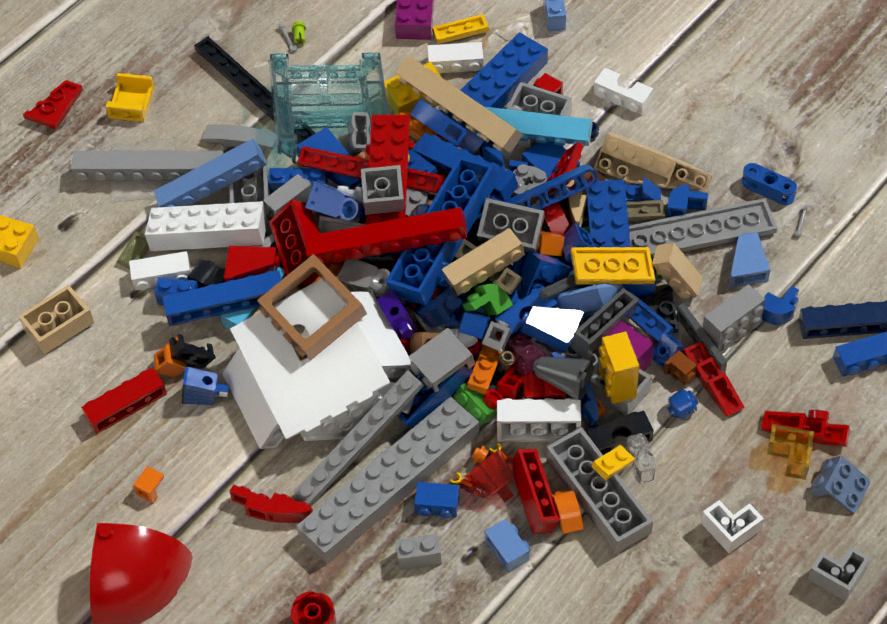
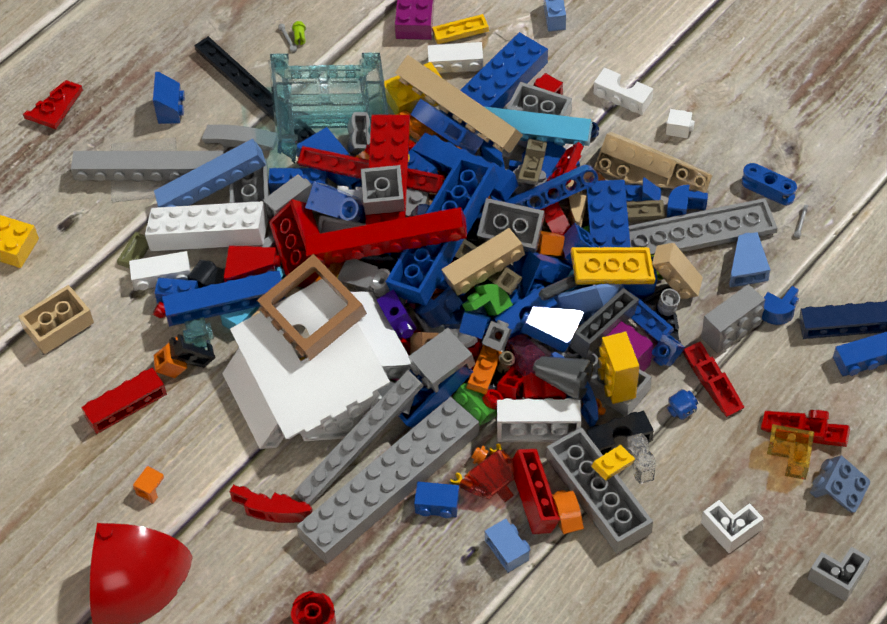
(131, 97): yellow panel -> none
(159, 310): none -> red hinge
(167, 99): none -> blue slope
(198, 332): none -> clear light blue brick
(201, 387): blue torso -> none
(418, 552): light grey brick -> none
(533, 162): none -> dark tan slope
(668, 302): none -> light grey wheel
(679, 123): none -> white brick
(681, 368): dark orange brick -> none
(698, 334): dark grey tile -> none

